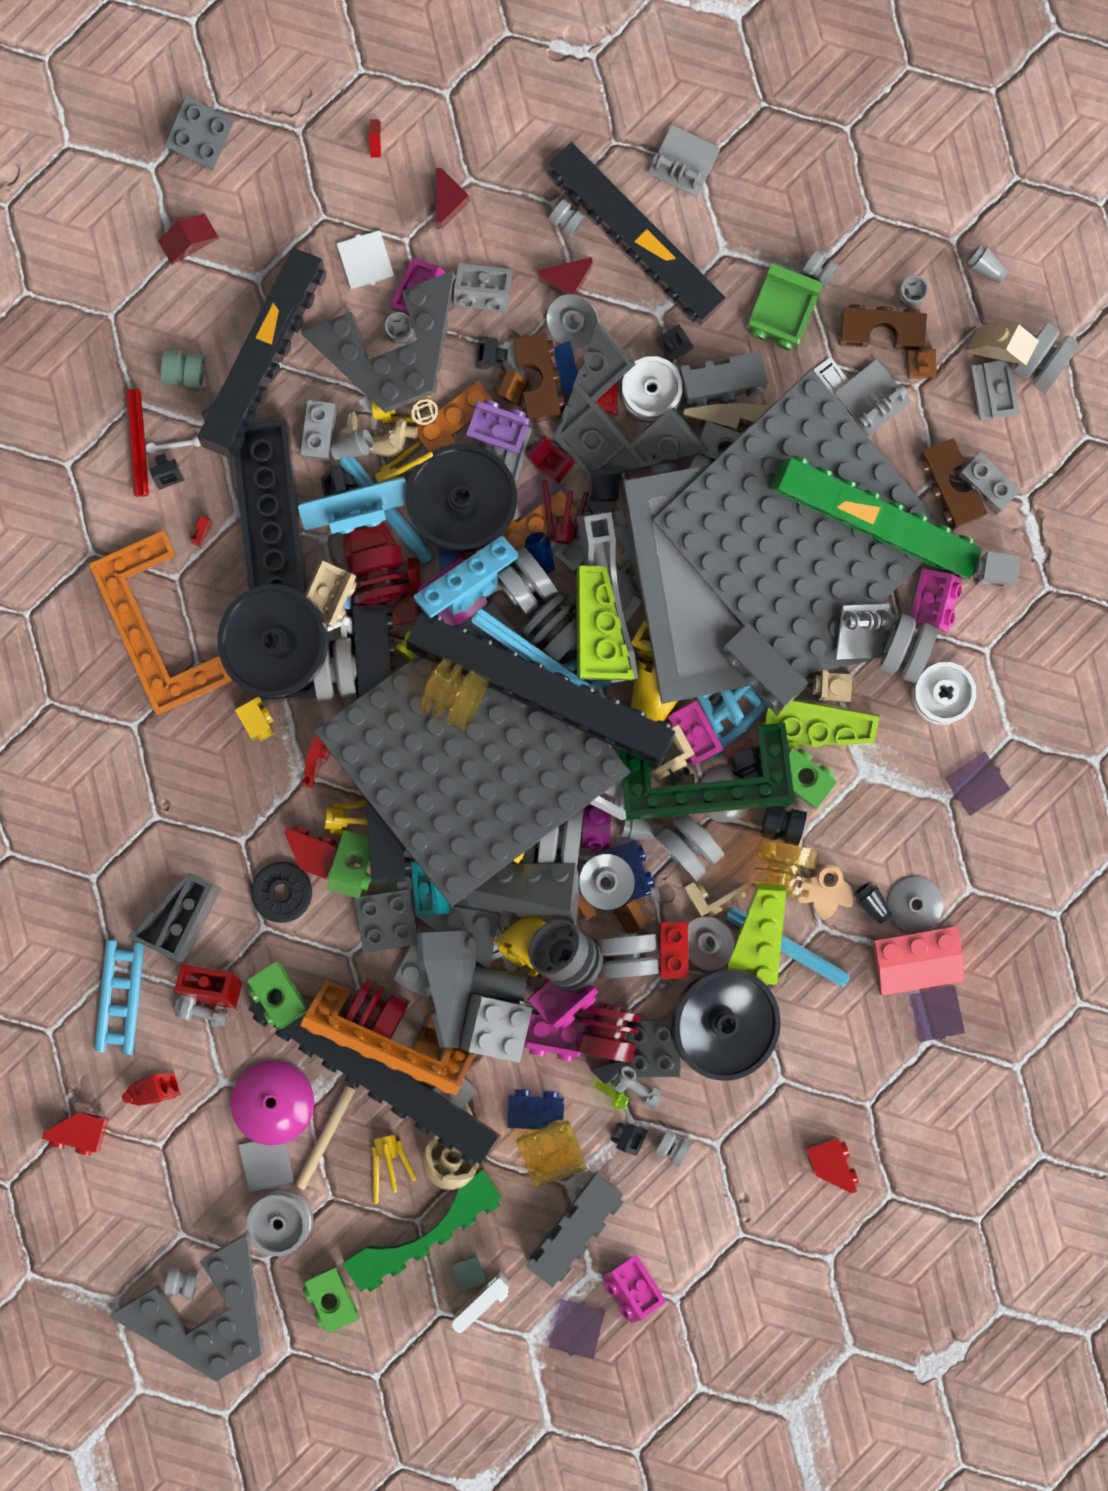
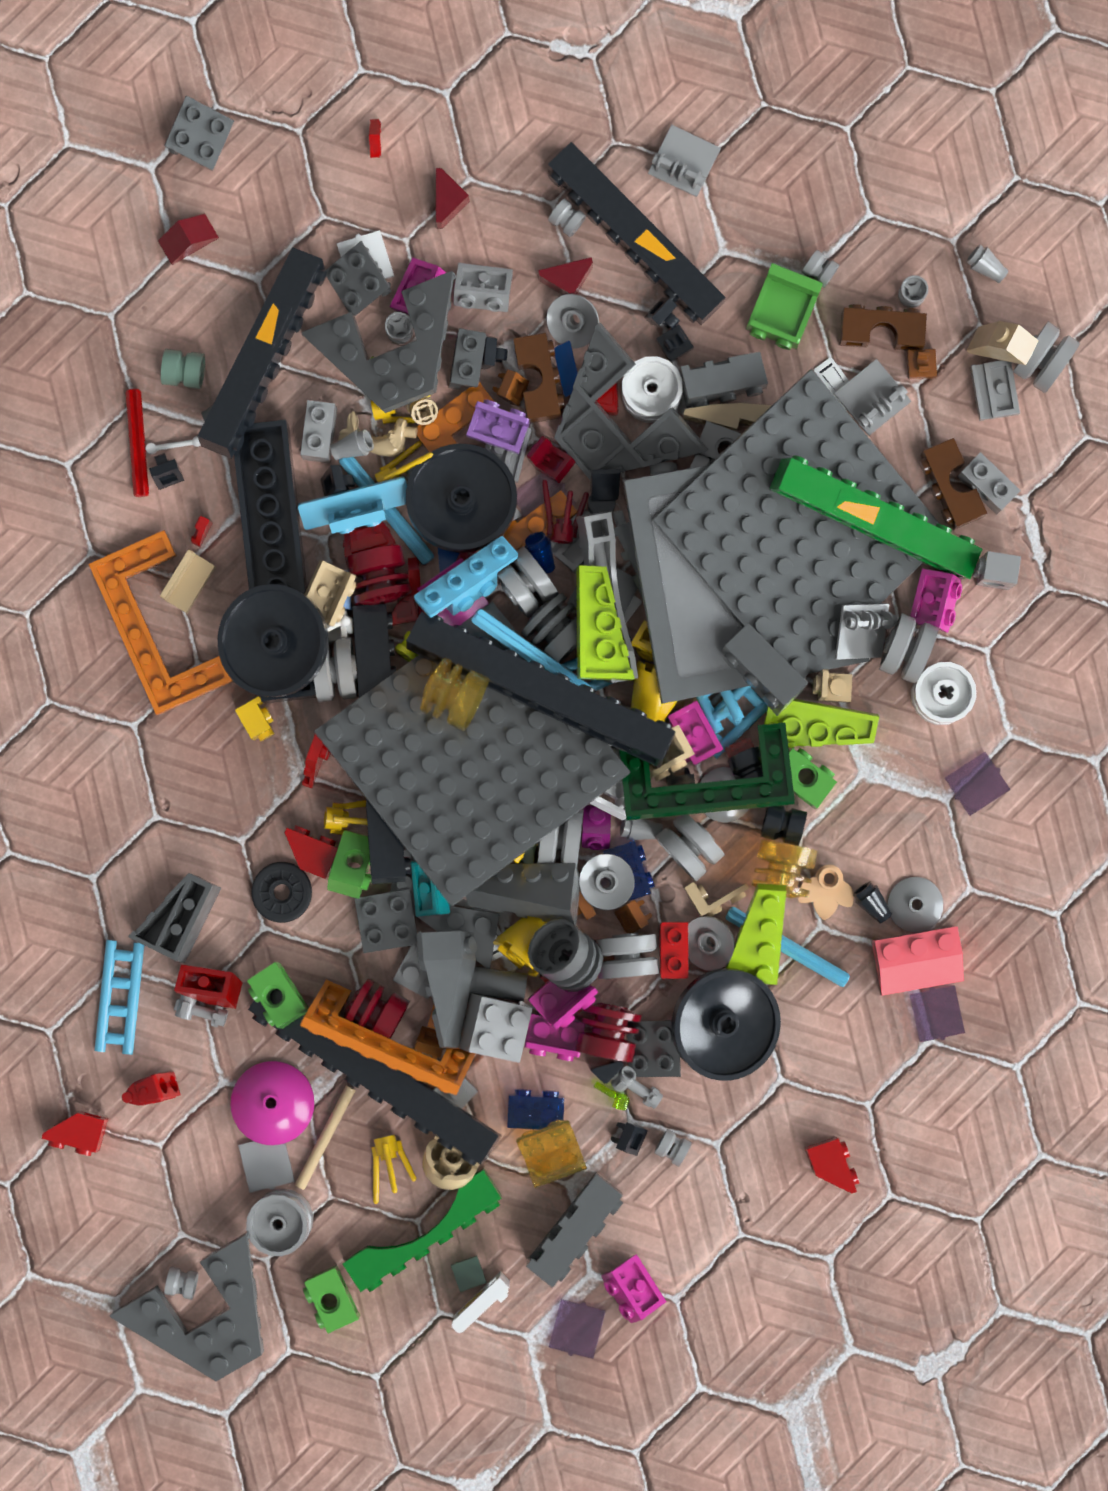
(187, 581): none -> tan panel
(357, 279): none -> dark grey hinge
(467, 359): none -> dark grey bracket
(662, 313): none -> black tile

